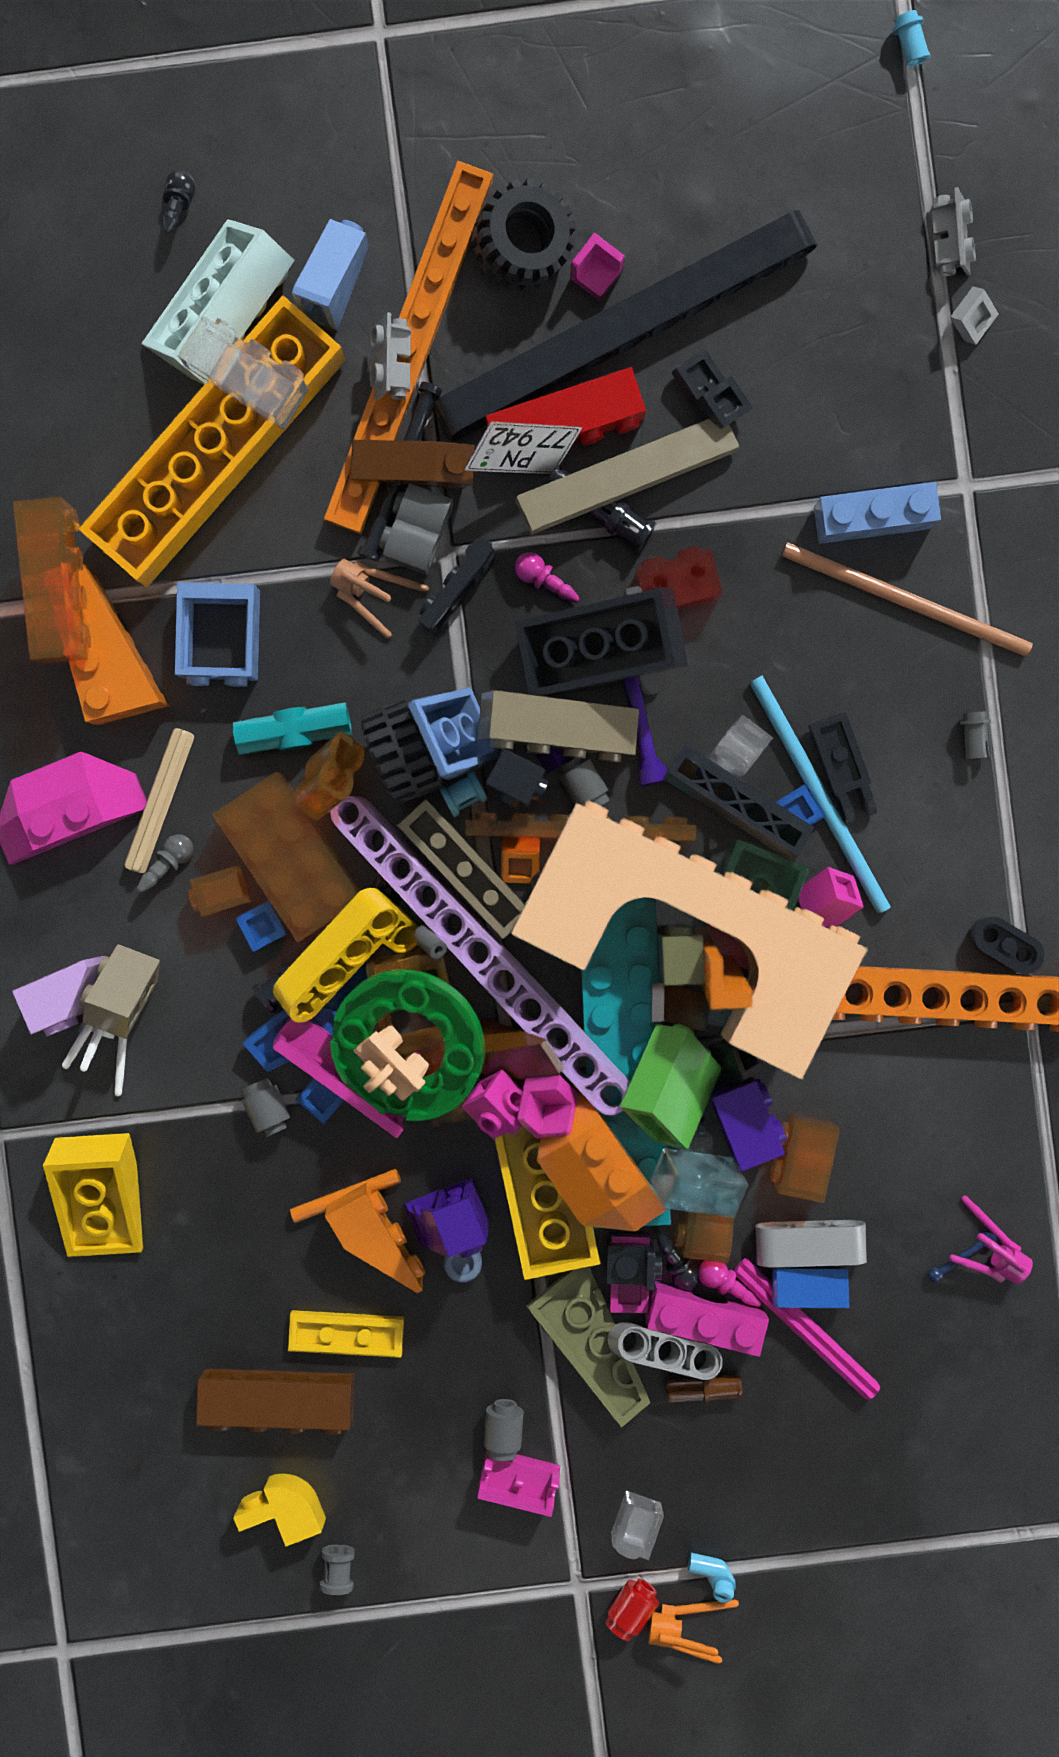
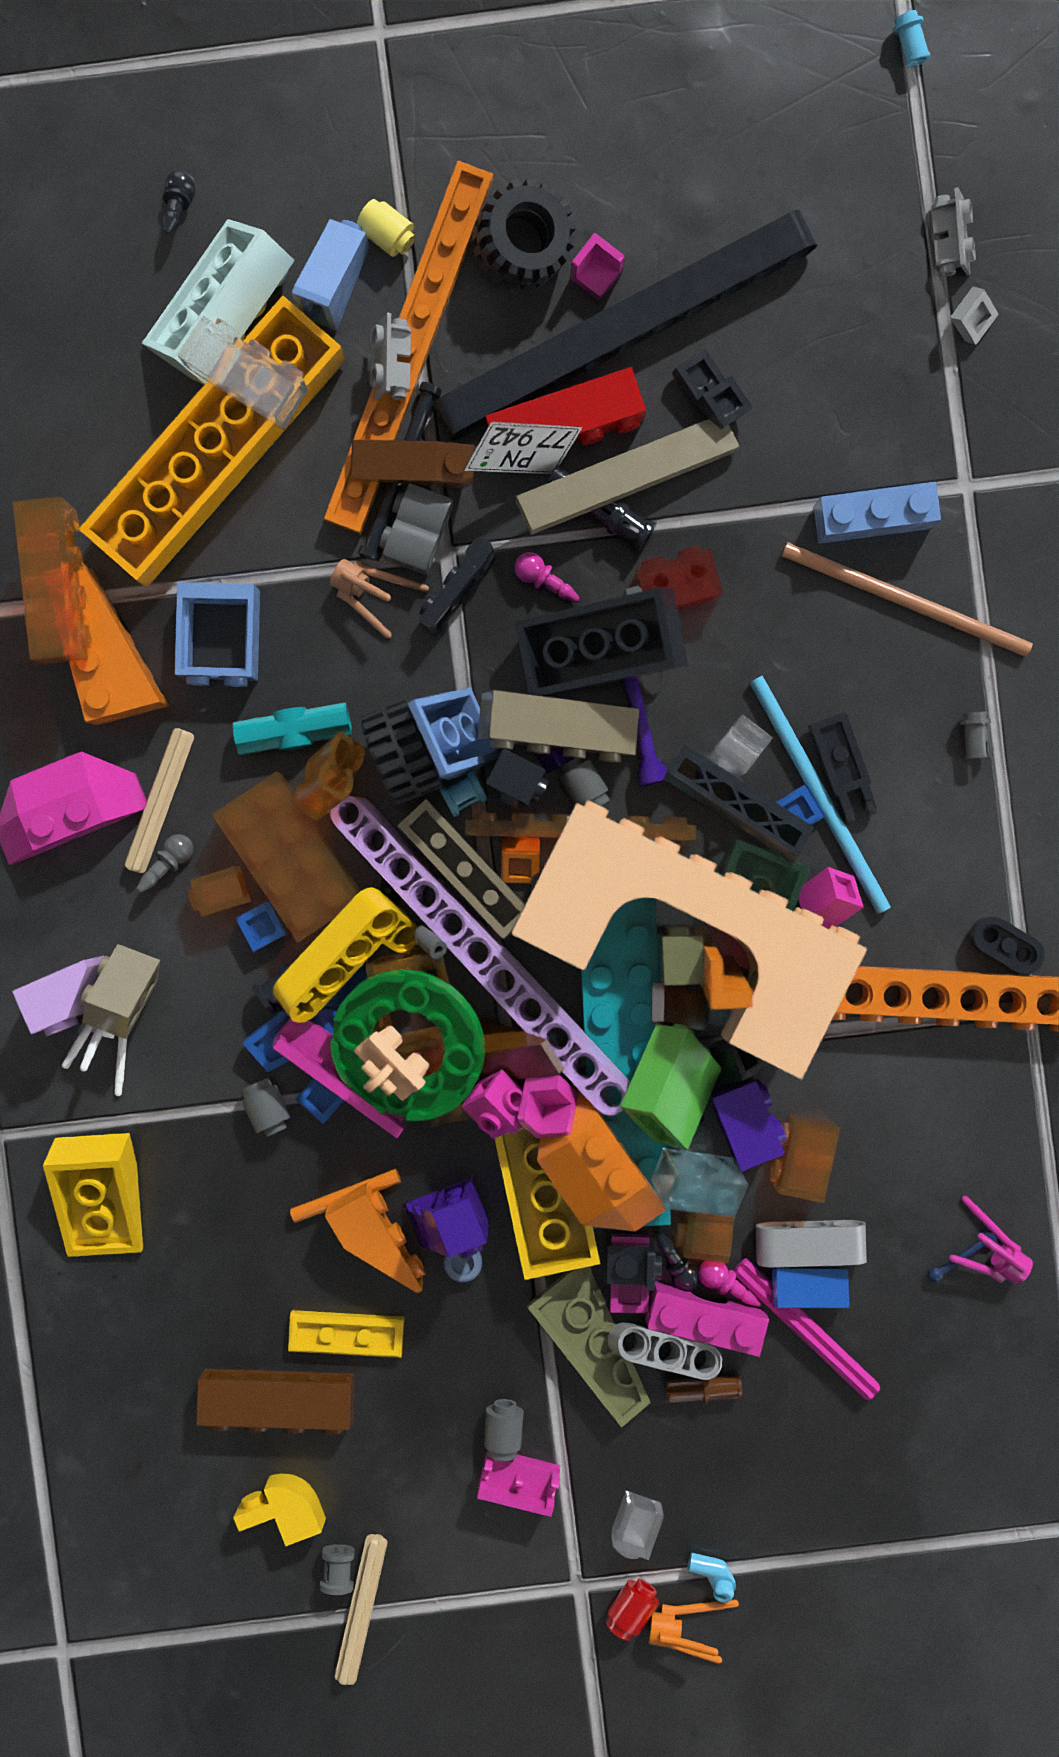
(361, 1609): none -> tan axle
(386, 227): none -> light yellow brick

